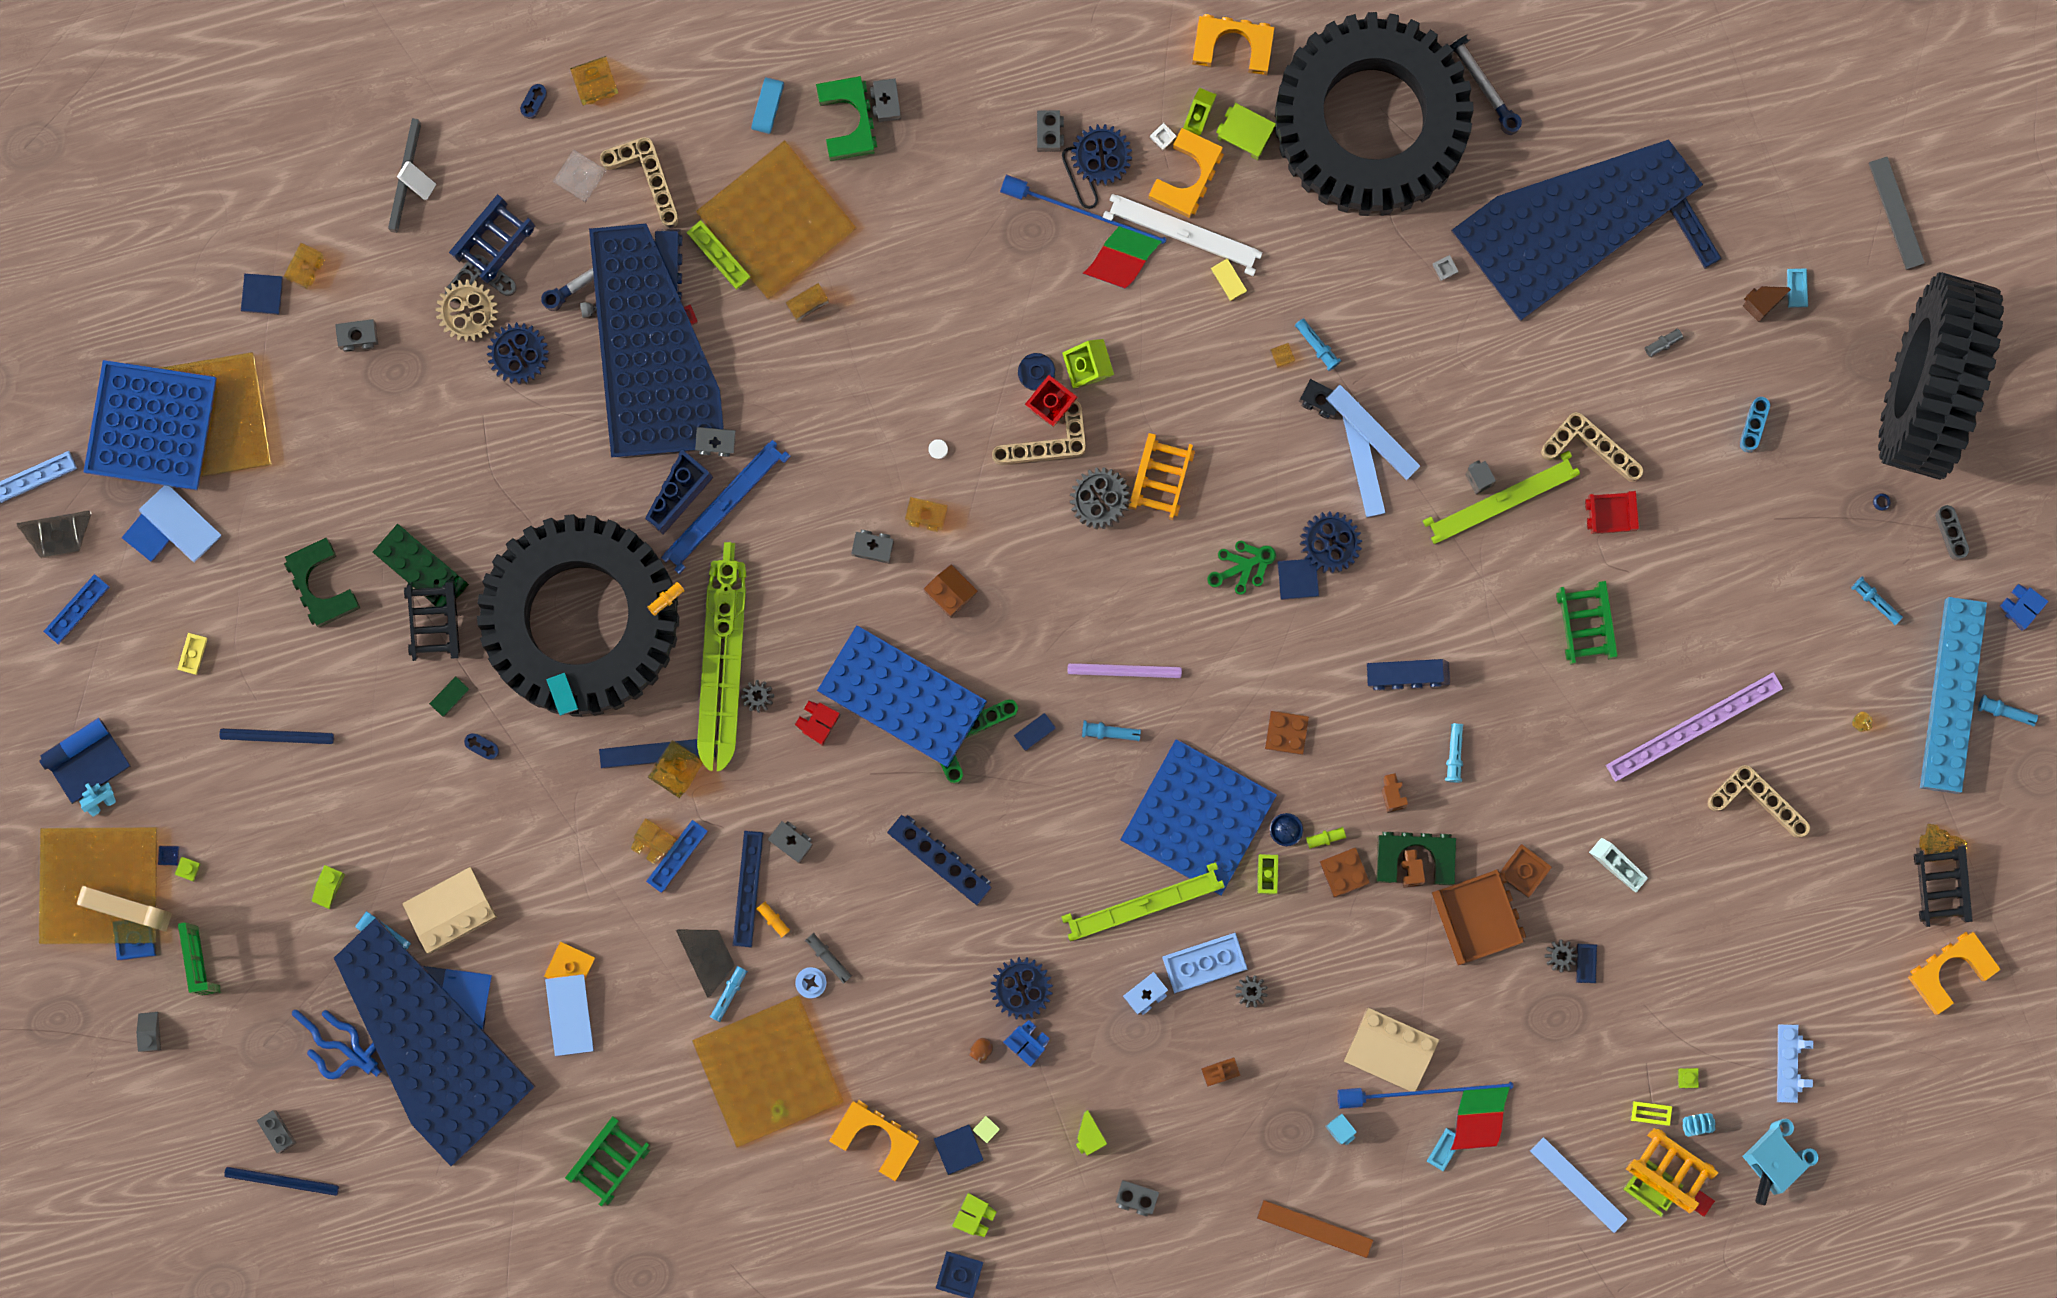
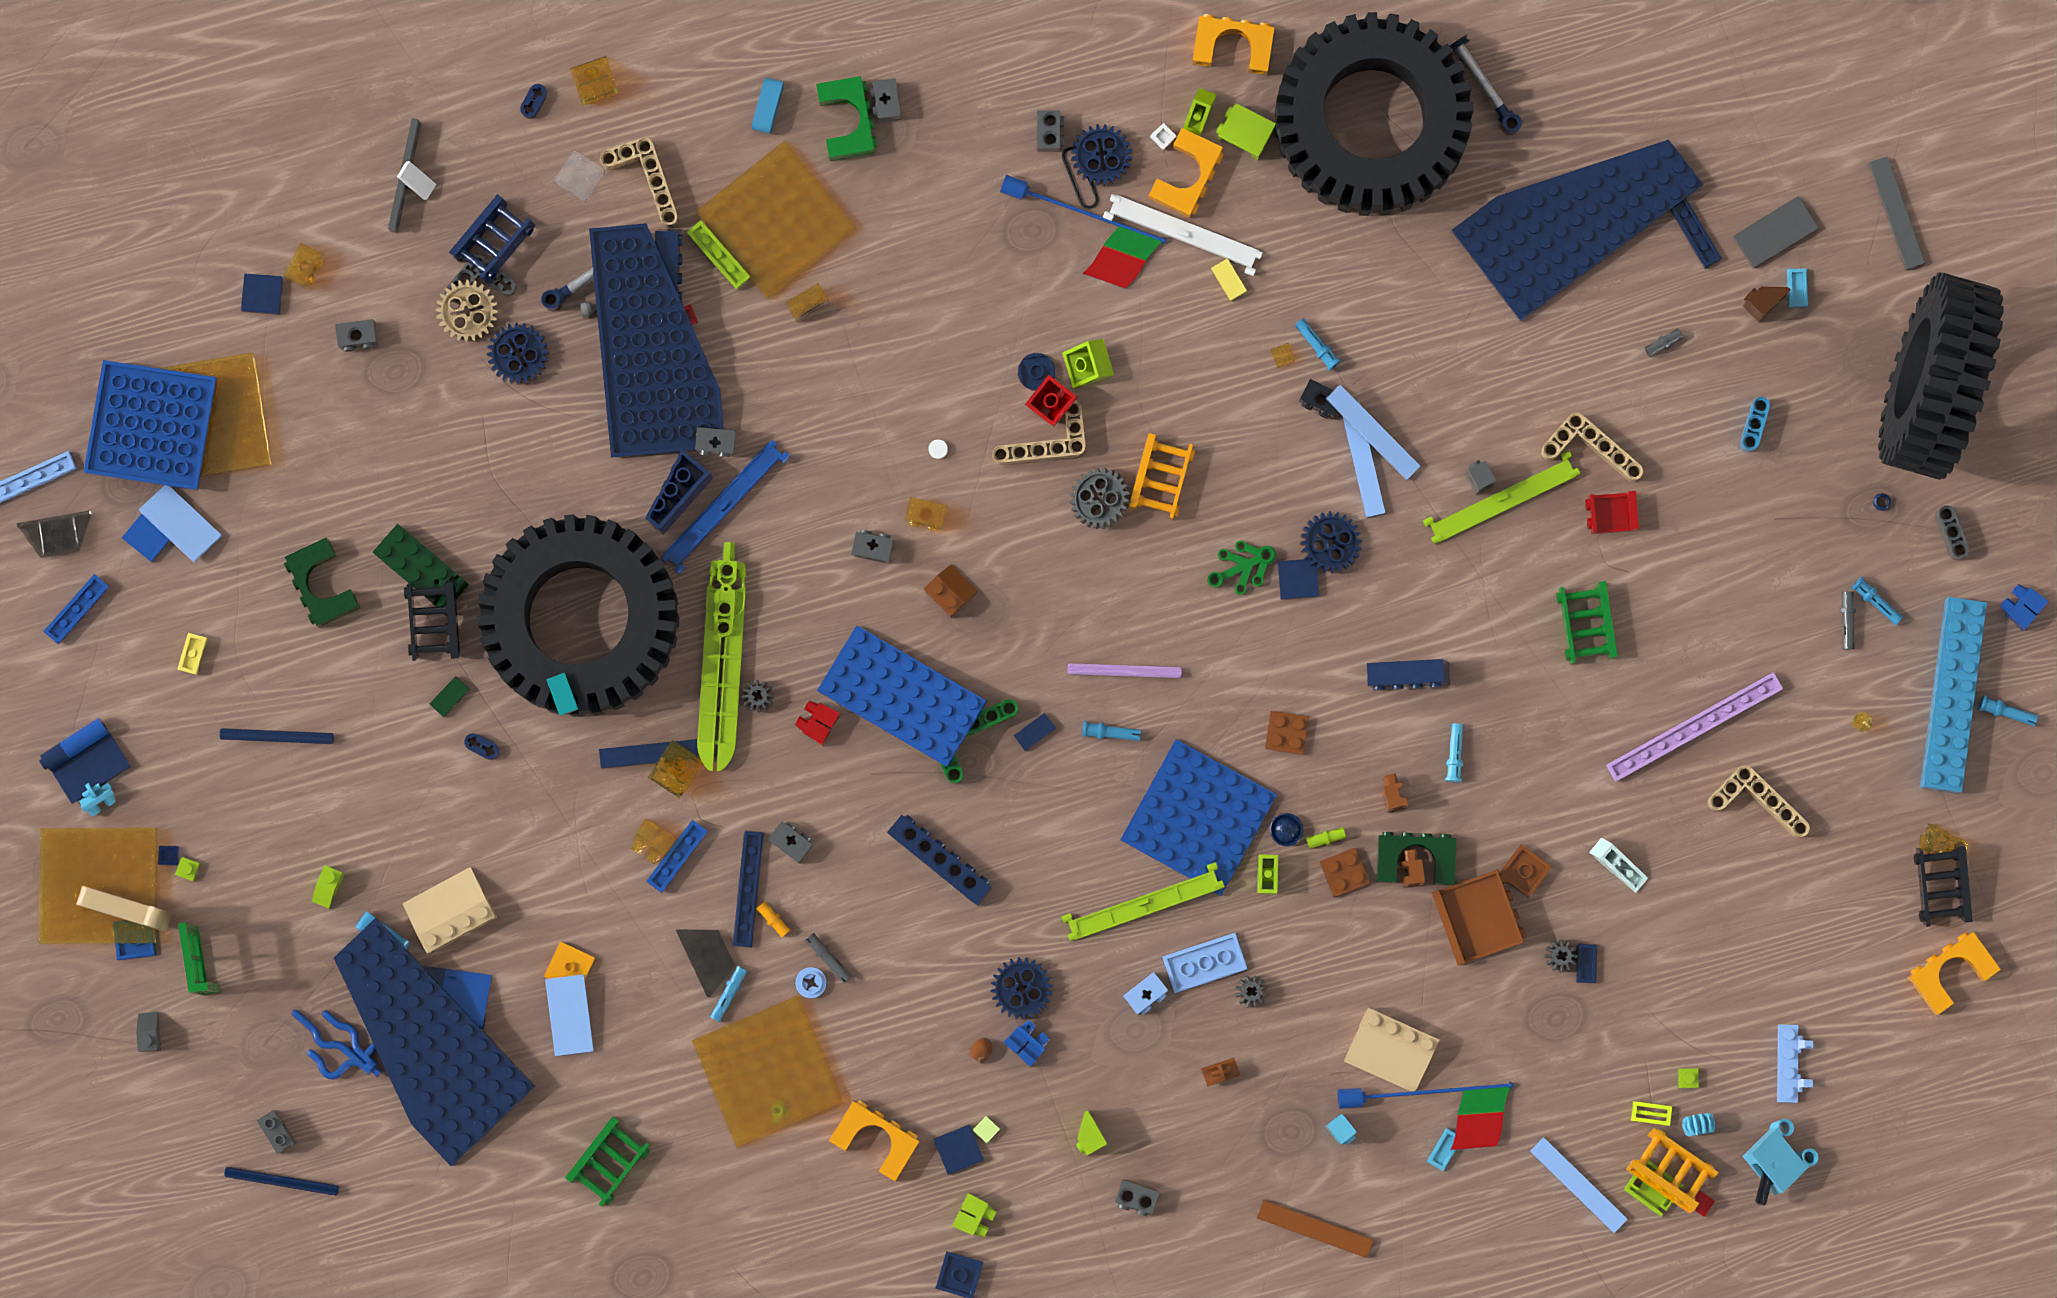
(665, 598): light orange pin -> none
(1445, 268): light grey plate -> none
(1775, 232): none -> dark grey tile
(1848, 619): none -> dark grey pin

